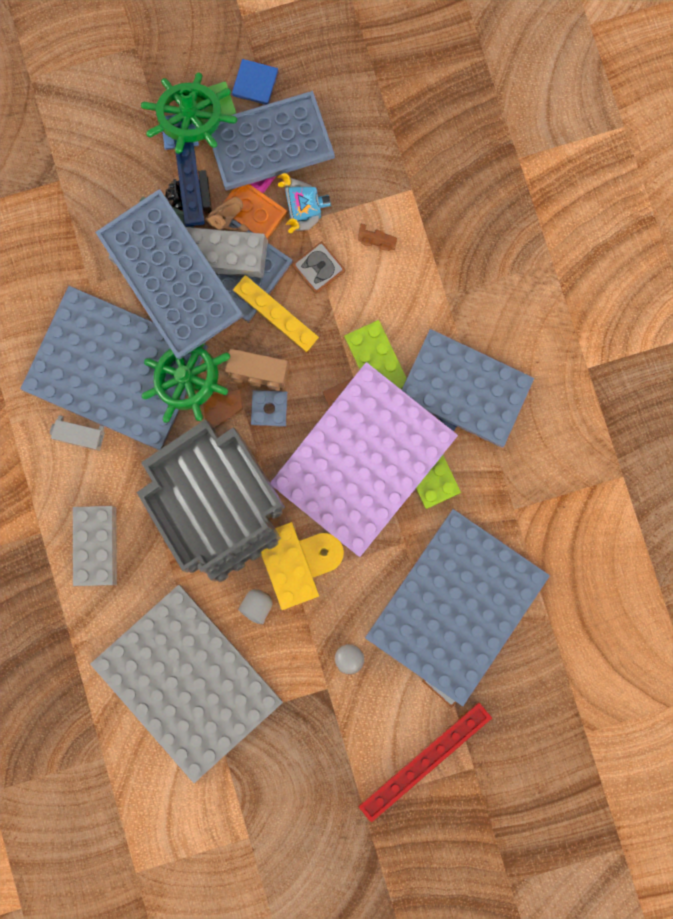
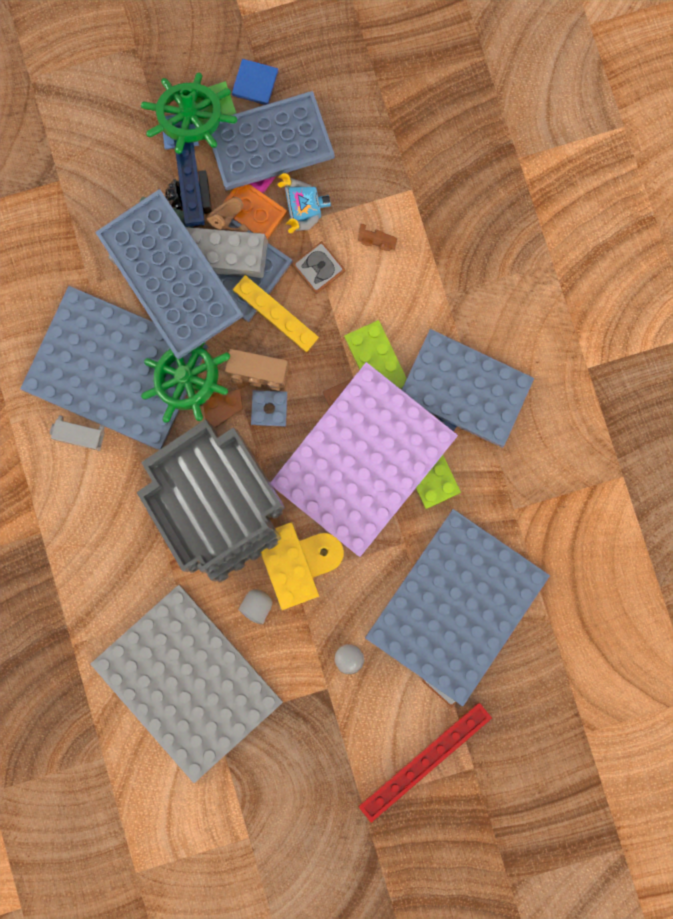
(94, 546): light grey brick -> none

